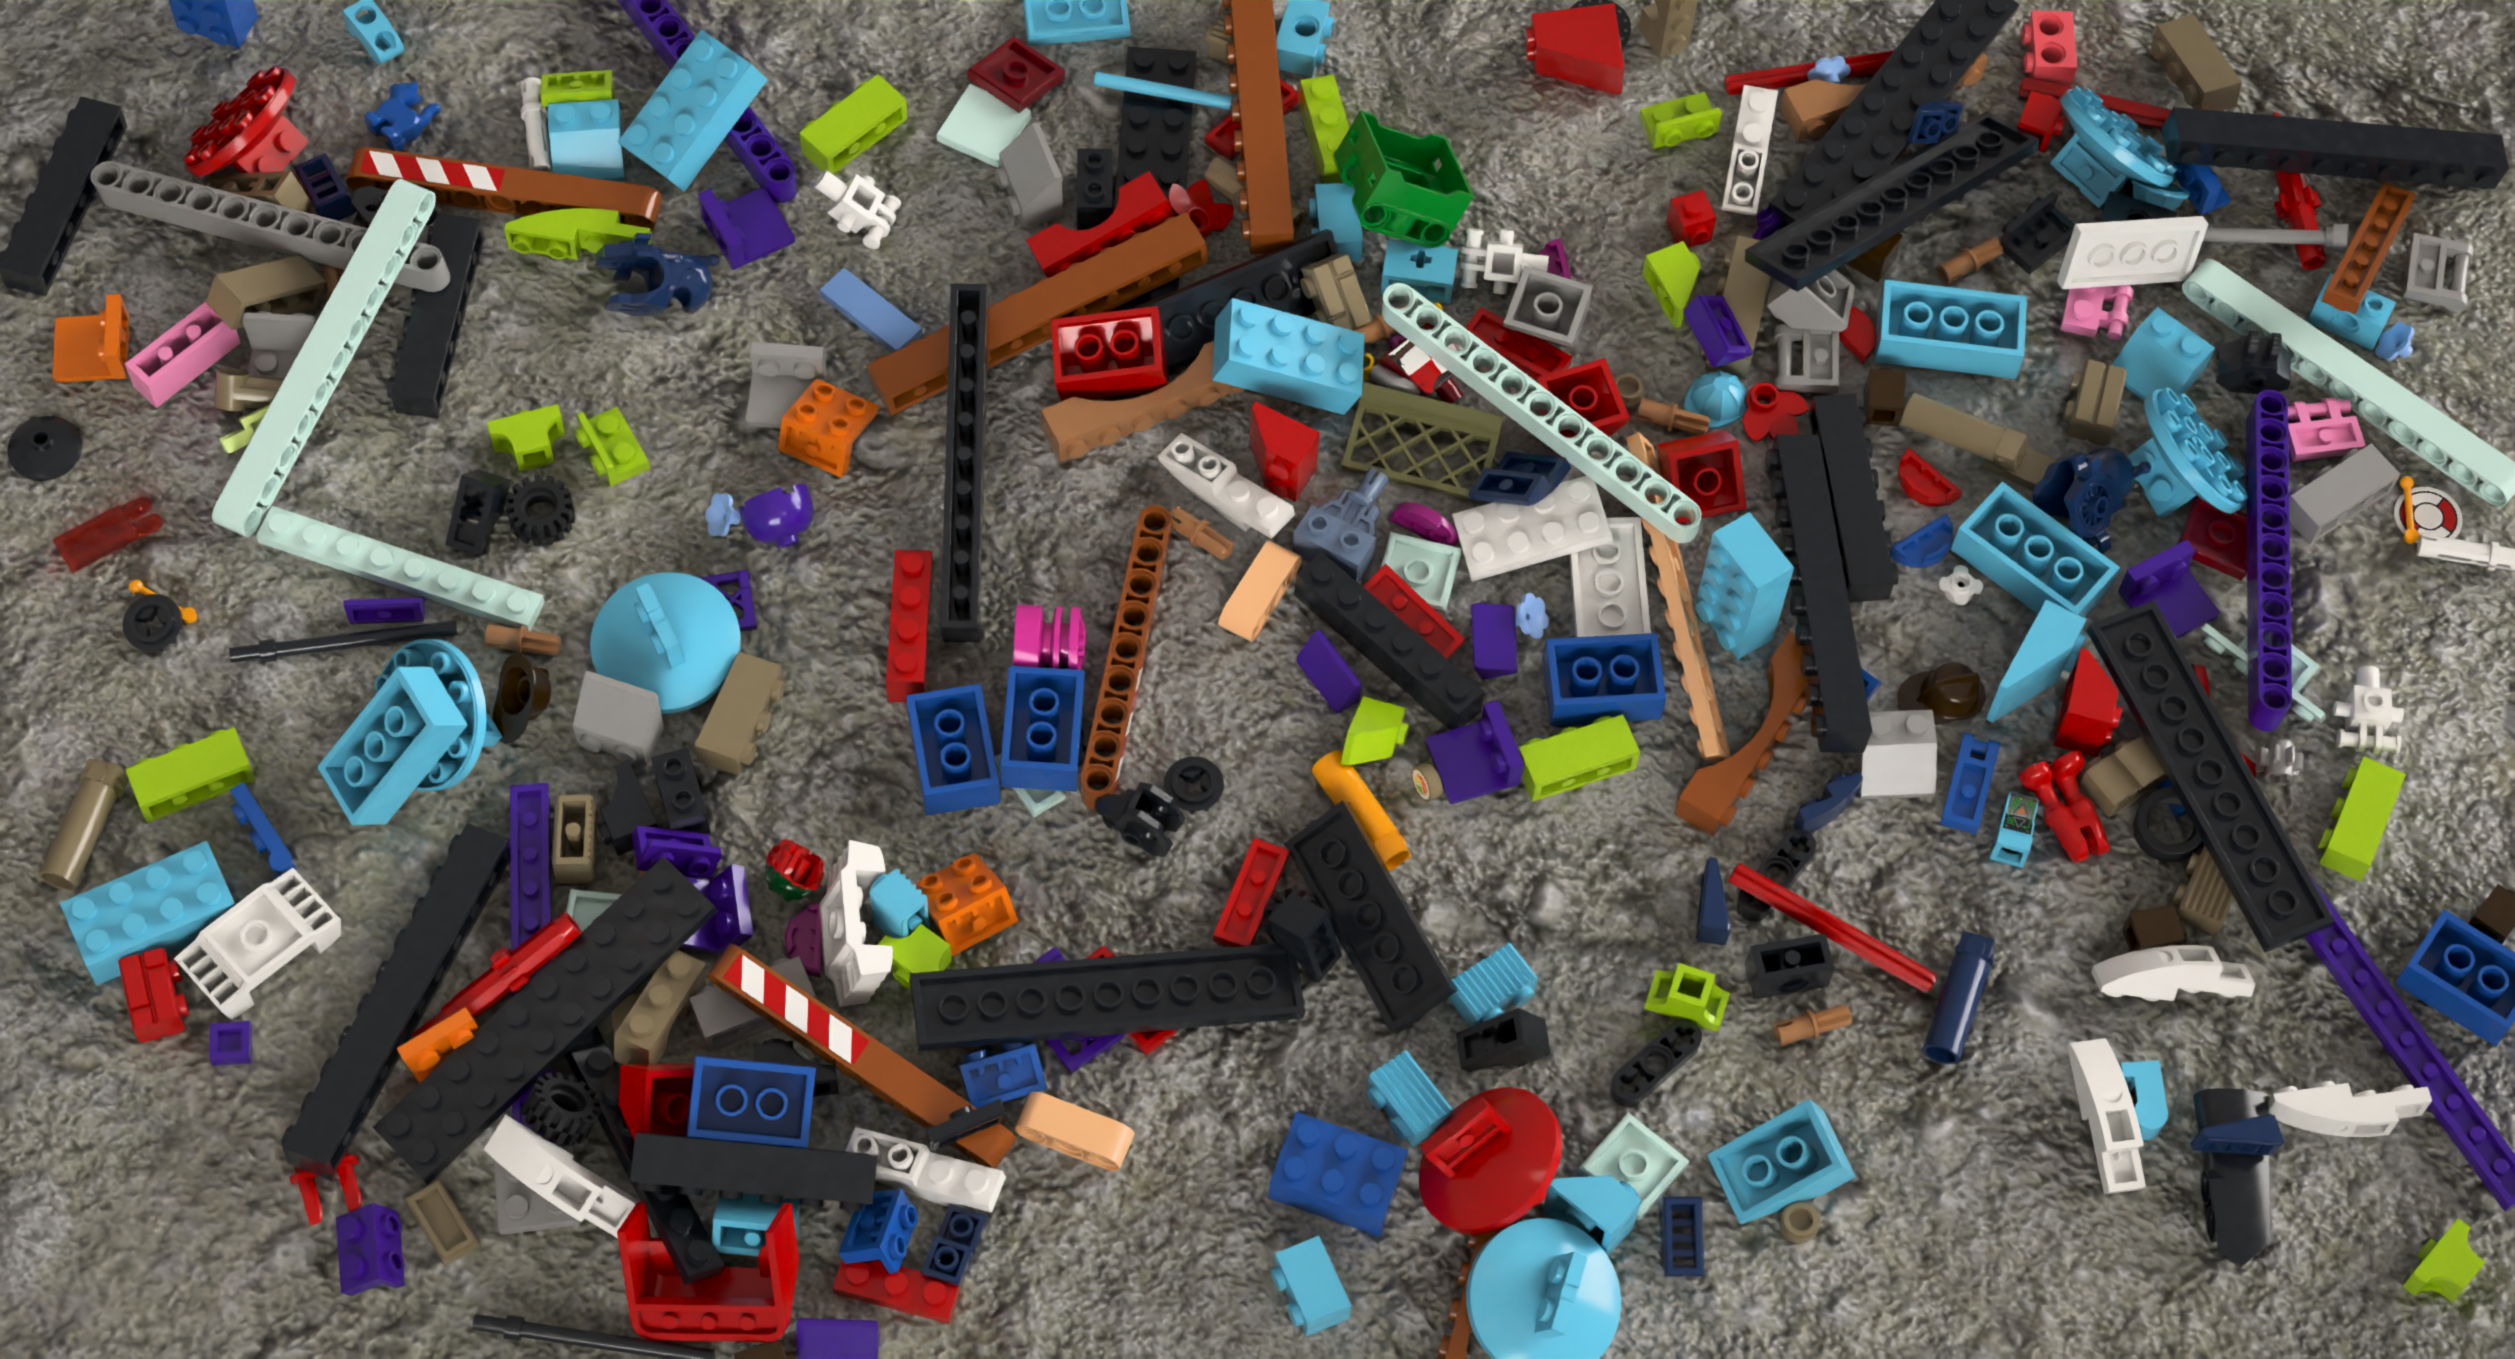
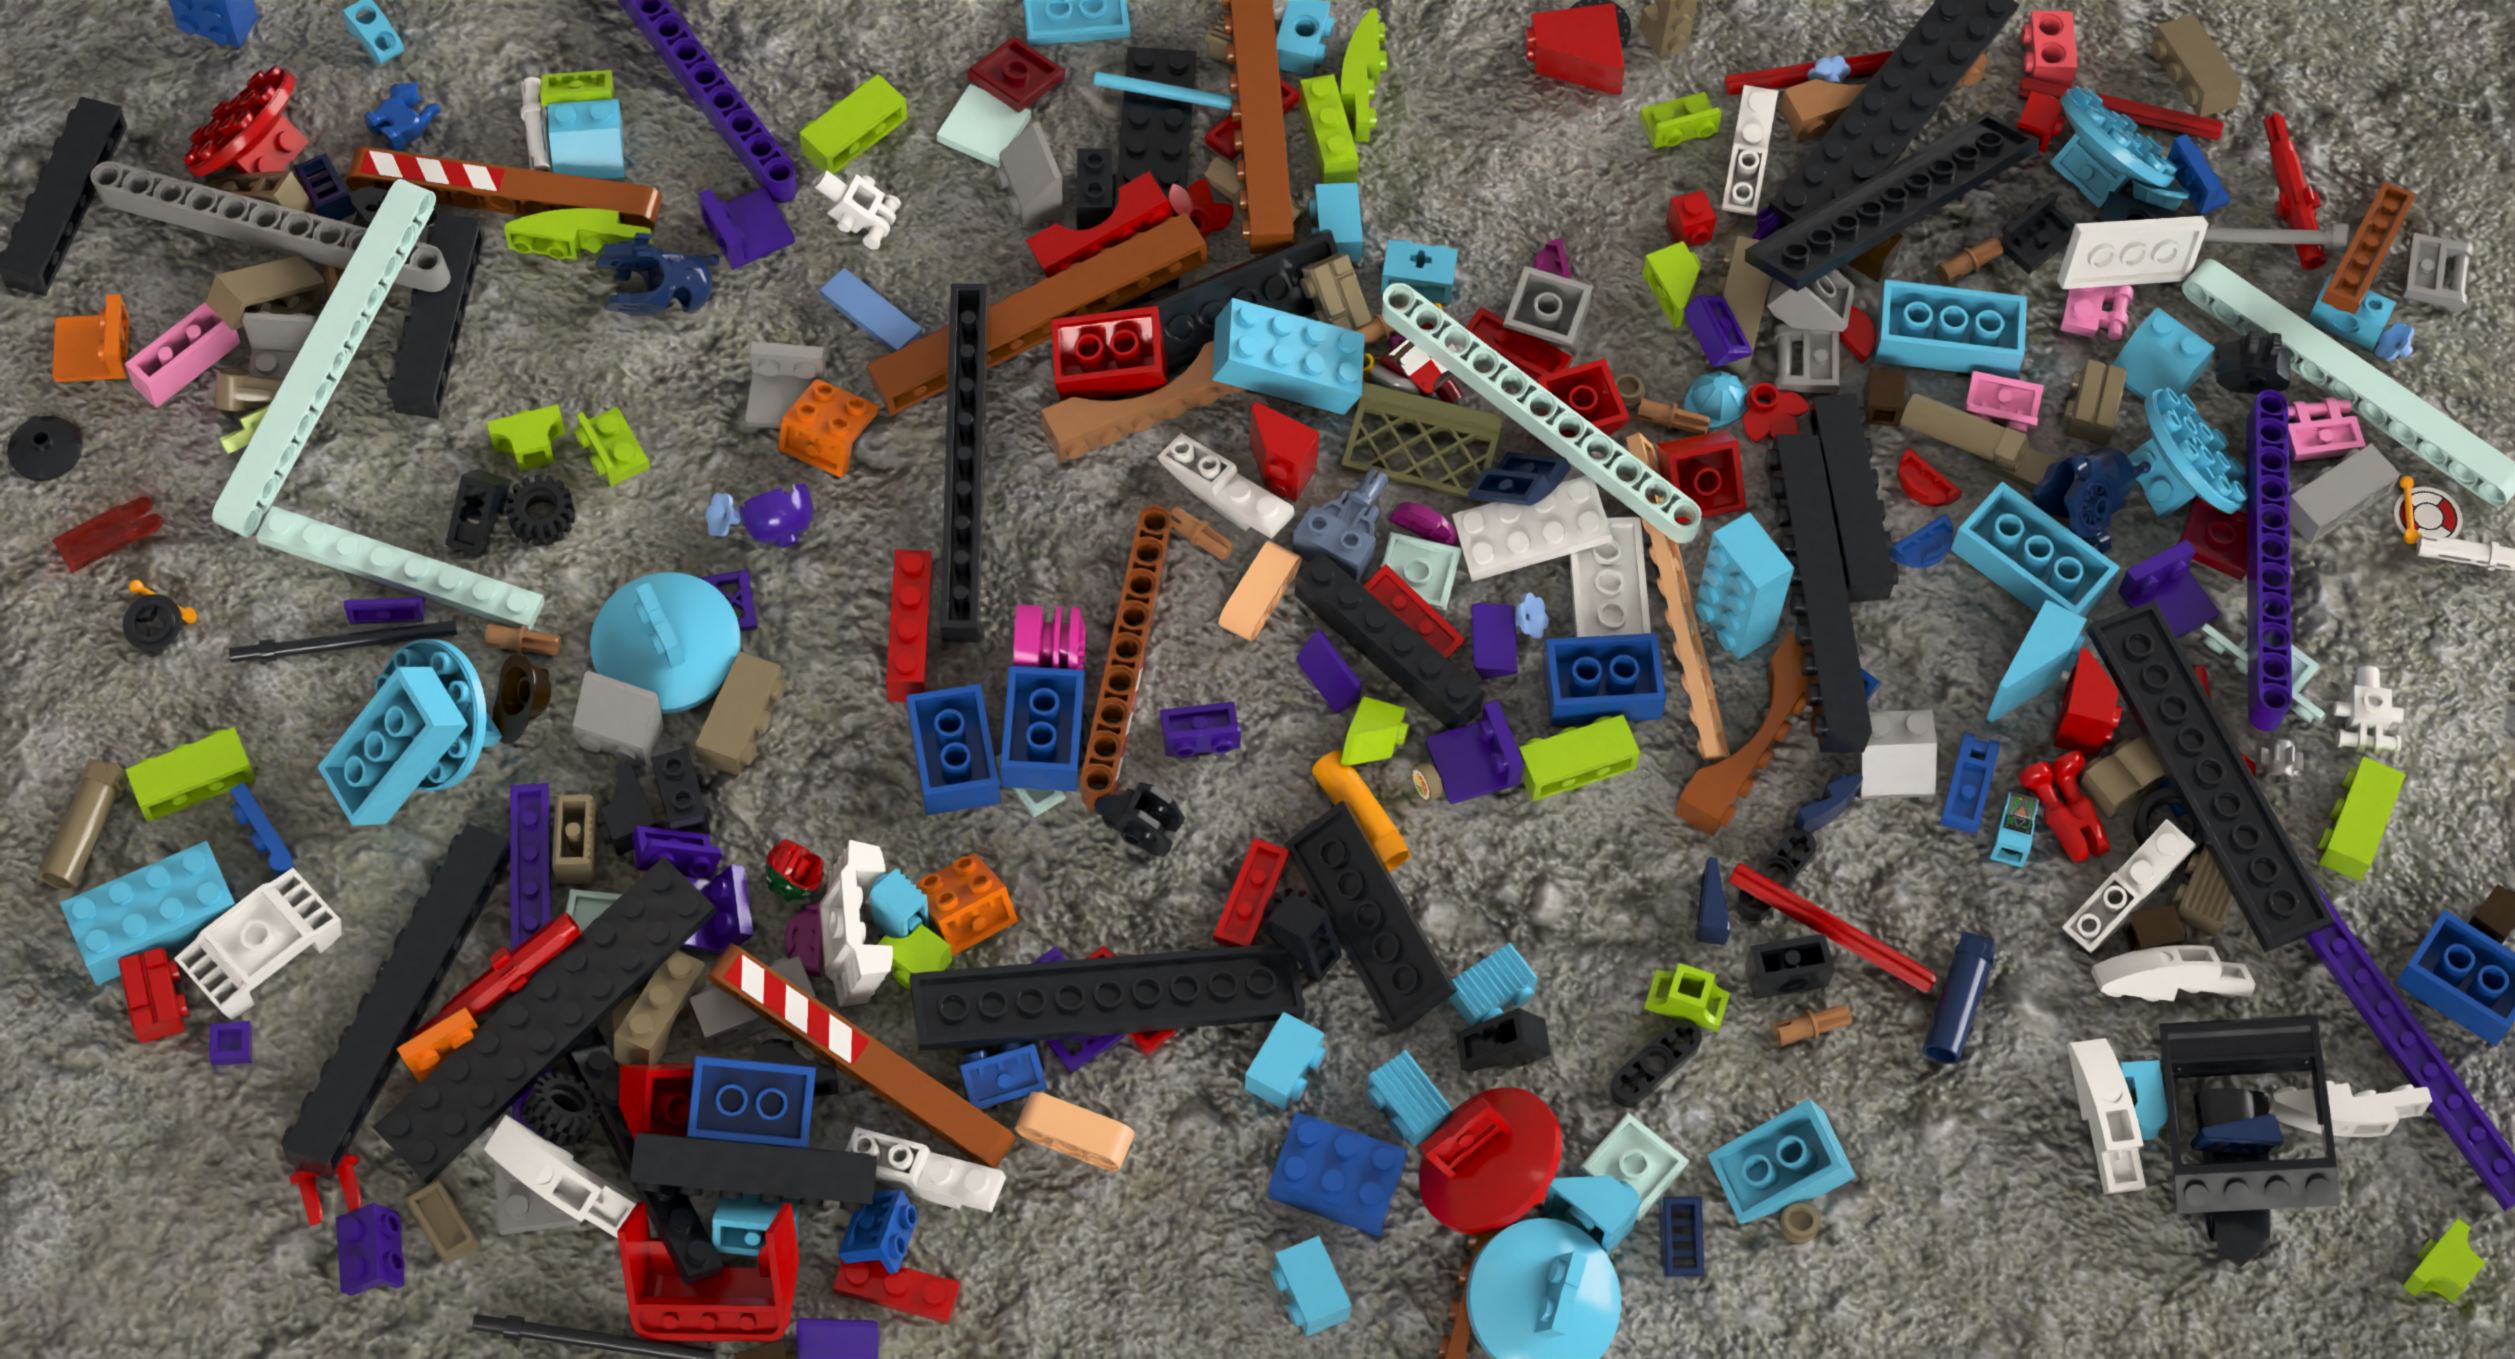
(692, 110): medium azure brick -> none
(955, 1245): dark blue slope -> none
(965, 1123): black plate -> none
(1190, 770): black gear -> none
(1200, 729): none -> dark purple bracket
(1284, 1061): none -> medium azure brick
(1362, 72): none -> lime slope
(1399, 184): green piece -> none
(1503, 260): white piece -> none
(1934, 121): dark blue slope -> none
(1949, 691): dark brown piece -> none
(1957, 594): white plate -> none
(2004, 400): none -> bright pink bracket
(2129, 887): none -> white slope
(2246, 1049): none -> black window
(2334, 148): black brick -> none

